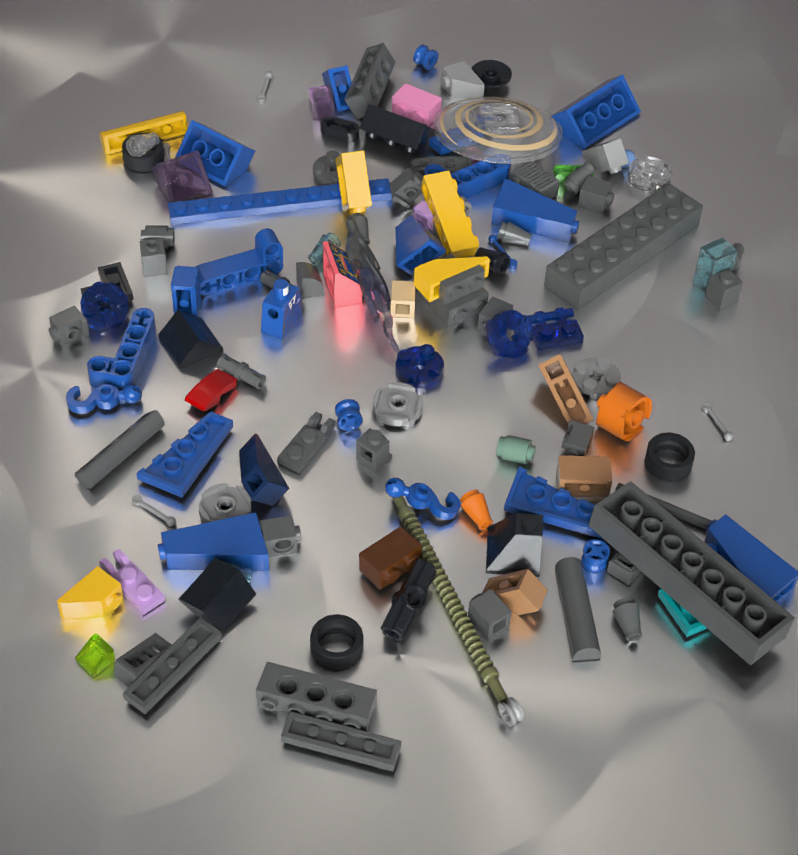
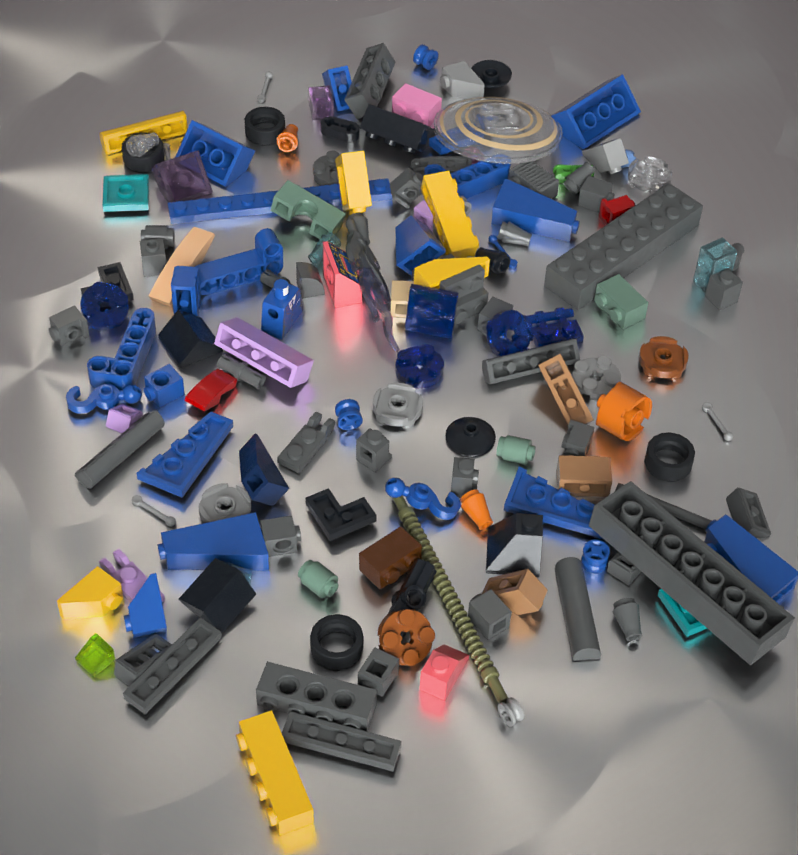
(122, 417): none -> lavender slope
(126, 193): none -> teal plate
(146, 610): none -> blue slope
(163, 386): none -> blue brick
(188, 253): none -> light nougat slope
(263, 352): none -> lavender brick
(264, 115): none -> black tyre
(276, 773): none -> yellow brick
(288, 138): none -> orange cone
(294, 201): none -> sand green arch
(318, 579): none -> sand green brick
(338, 519): none -> black plate
(378, 671): none -> dark grey brick
(420, 633): none -> dark orange plate
(431, 311): none -> clear blue plate
(442, 671): none -> coral slope
(464, 476): none -> dark grey brick
(470, 436): none -> black dish
(527, 361): none -> dark grey brick
(614, 208): none -> red brick
(621, 301): none -> sand green brick
(653, 365): none -> dark orange plate
(748, 512): none -> dark grey slope

